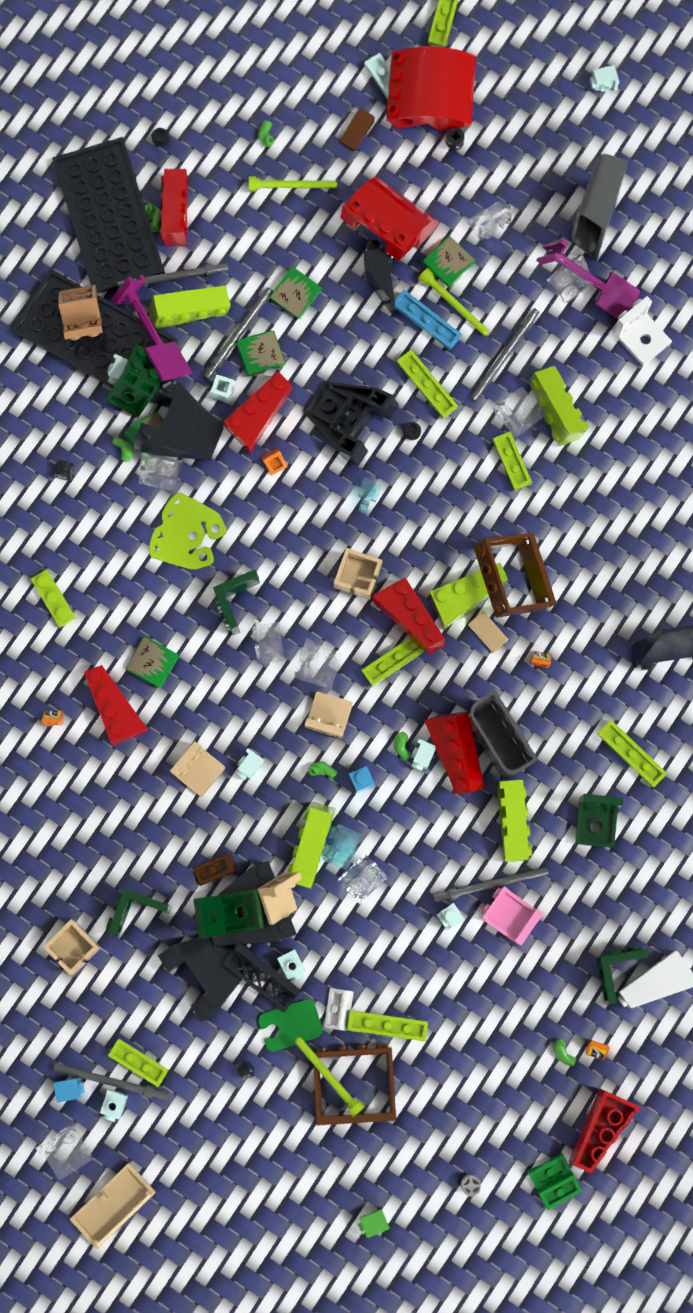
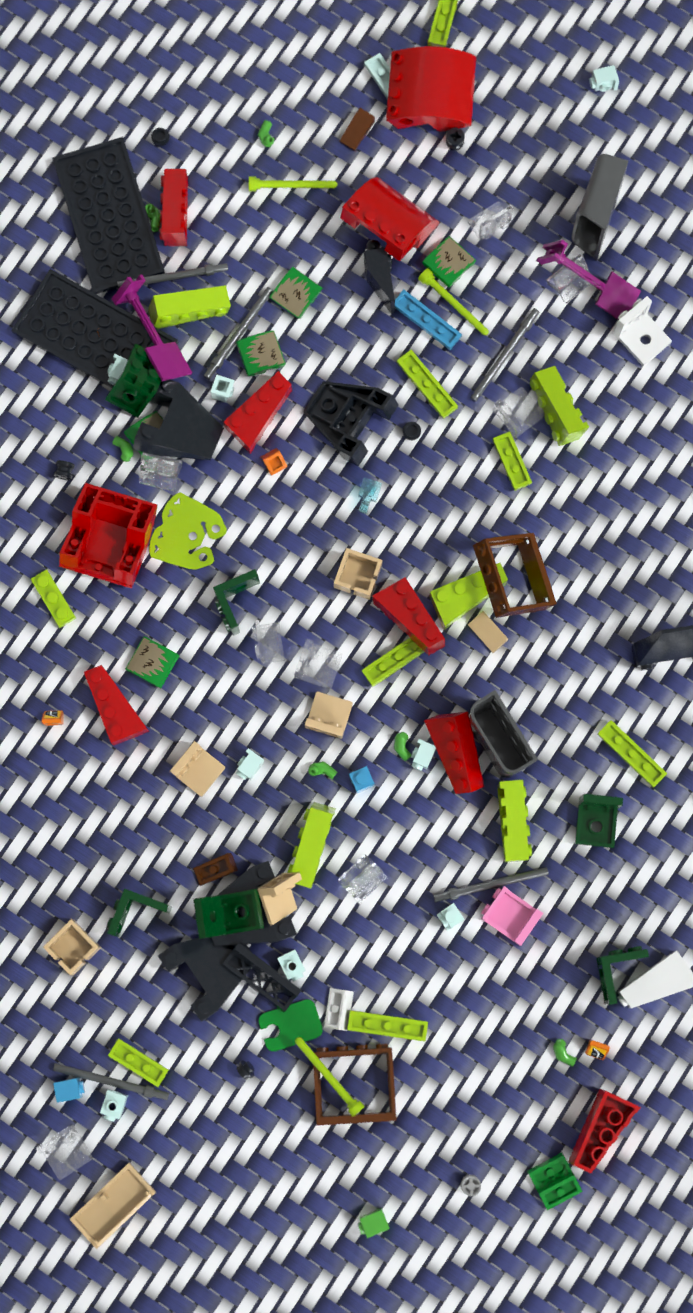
(80, 312): medium nougat bracket -> none
(108, 535): none -> red slope
(341, 847): clear light blue brick -> none
(540, 659): orange slope -> none

